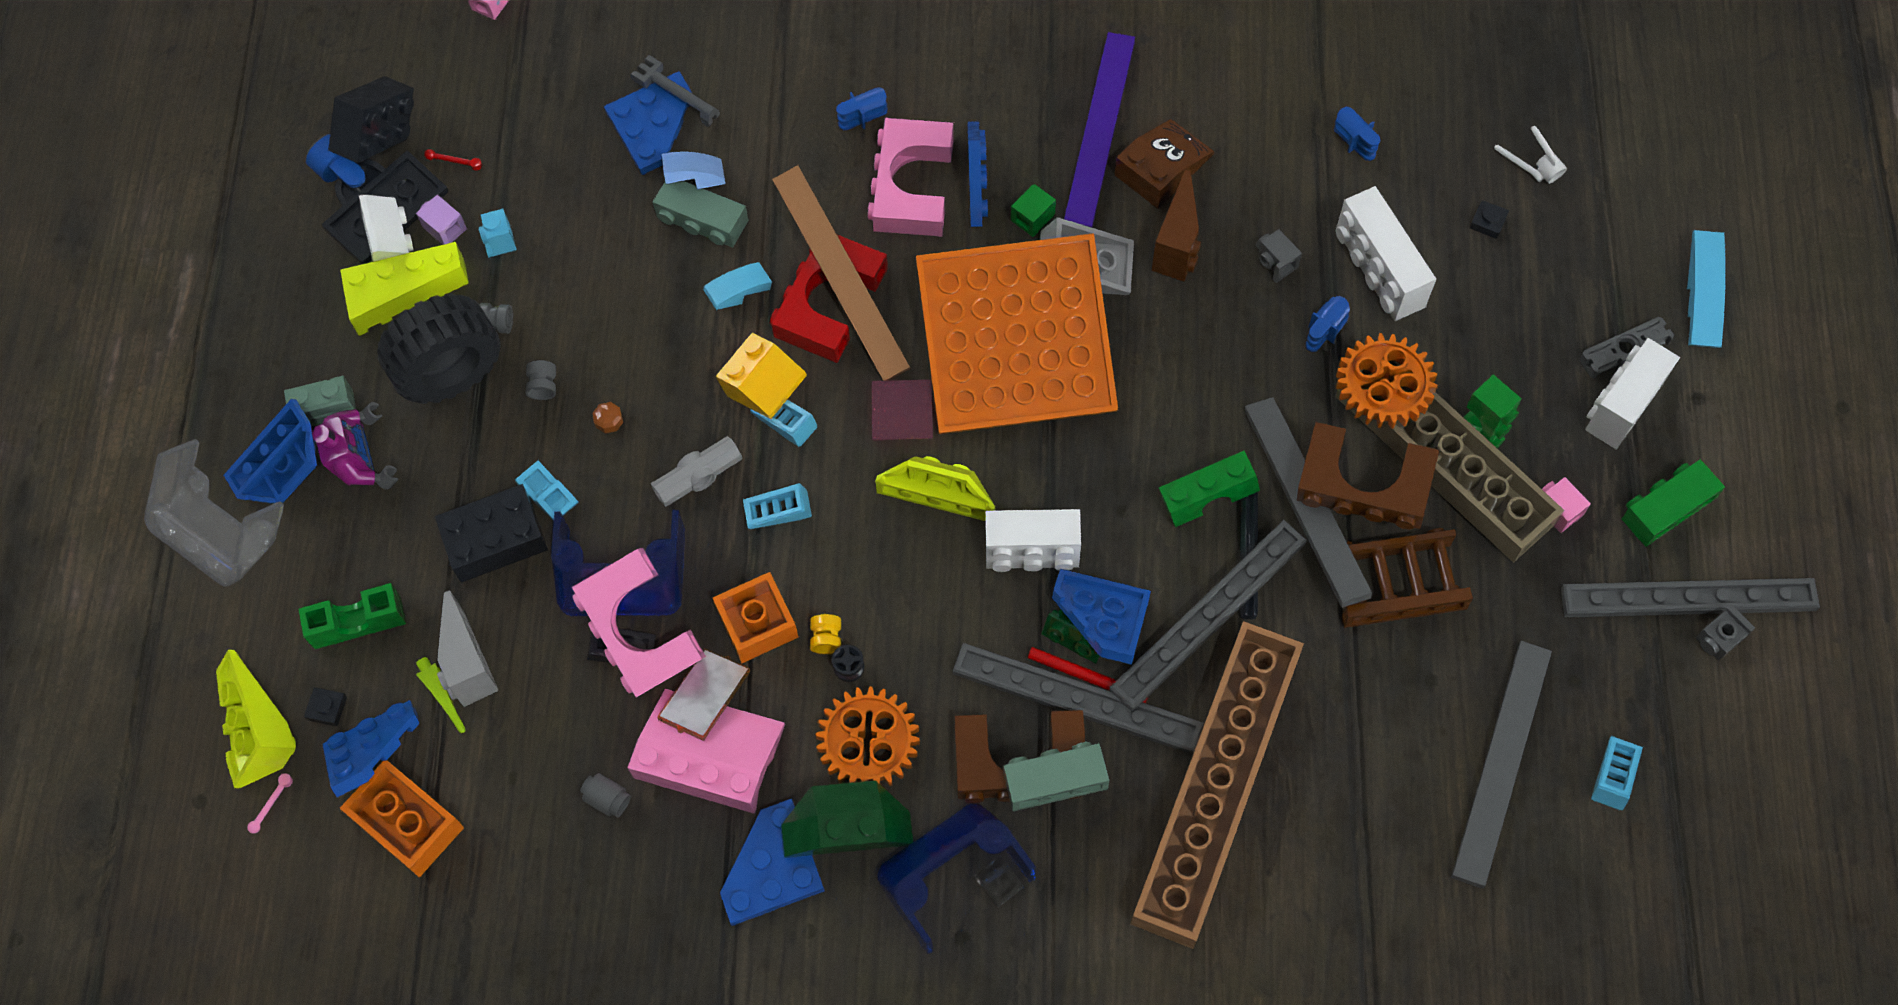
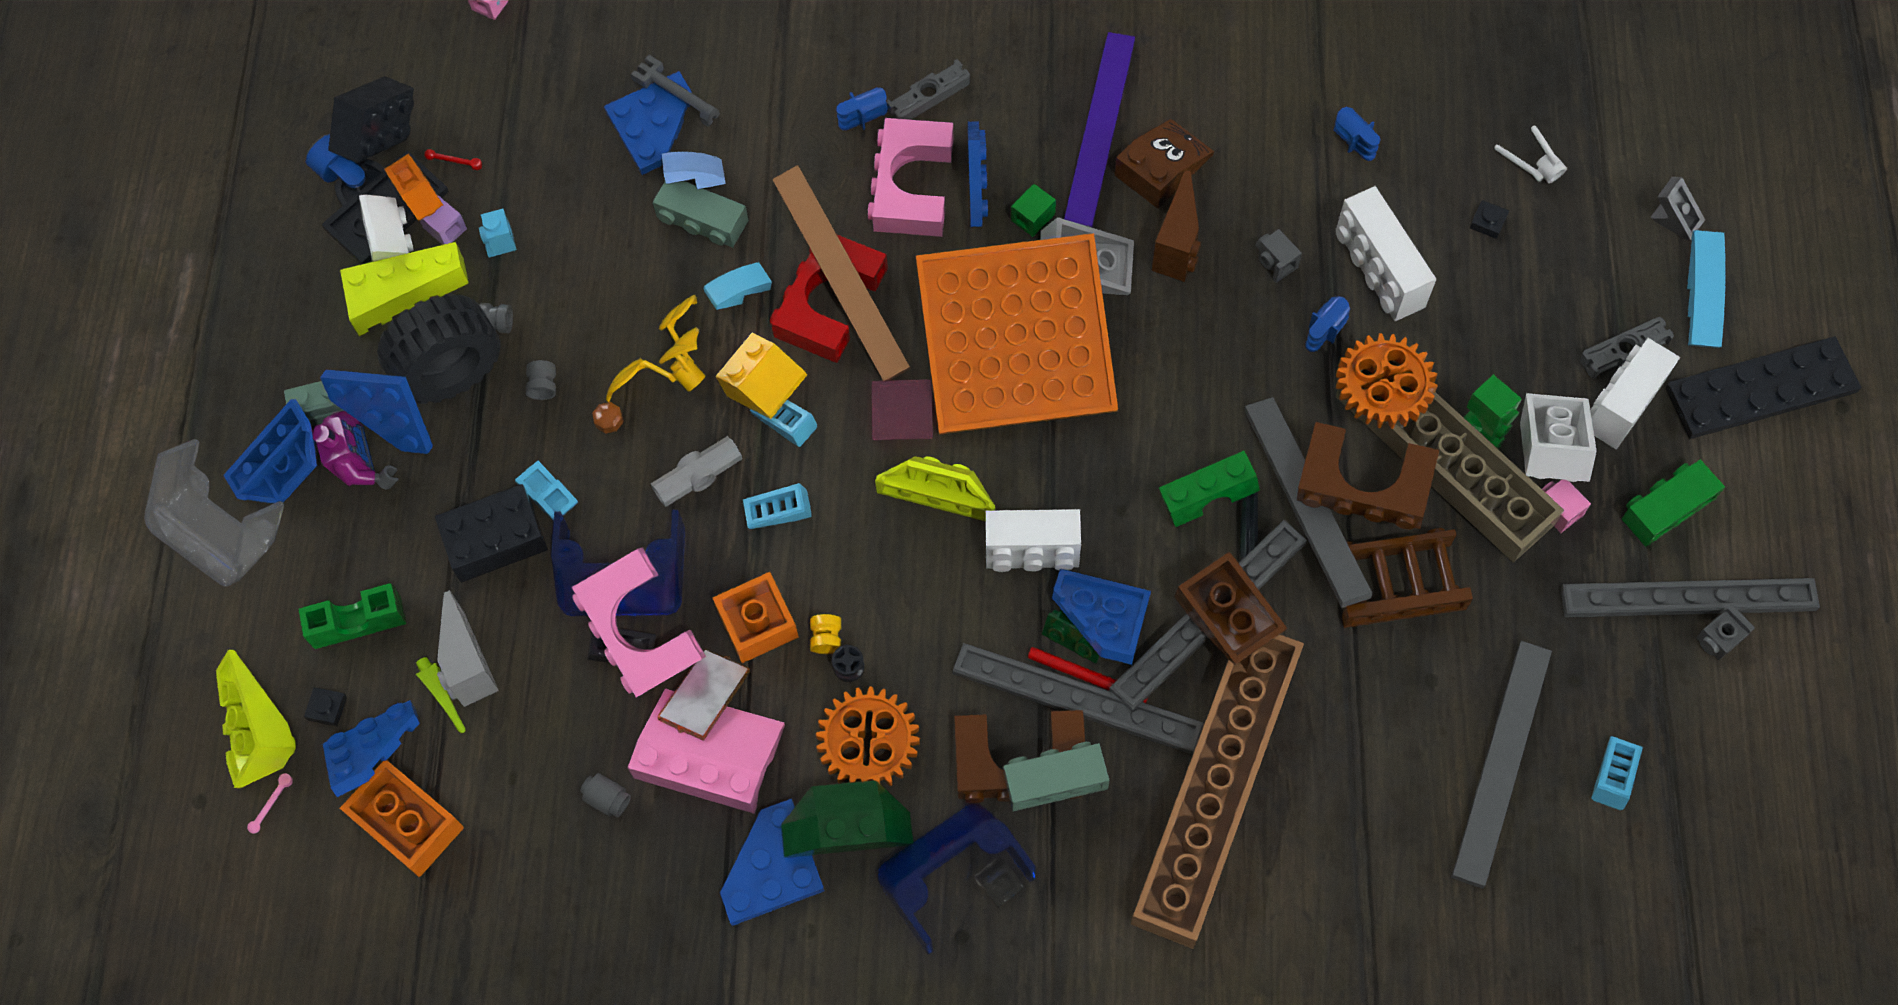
(382, 405): none -> blue plate
(413, 187): none -> orange brick
(683, 368): none -> yellow plant
(945, 83): none -> dark grey piece
(1229, 609): none -> reddish brown slope
(1557, 437): none -> white brick
(1678, 209): none -> flat silver slope
(1762, 387): none -> black plate

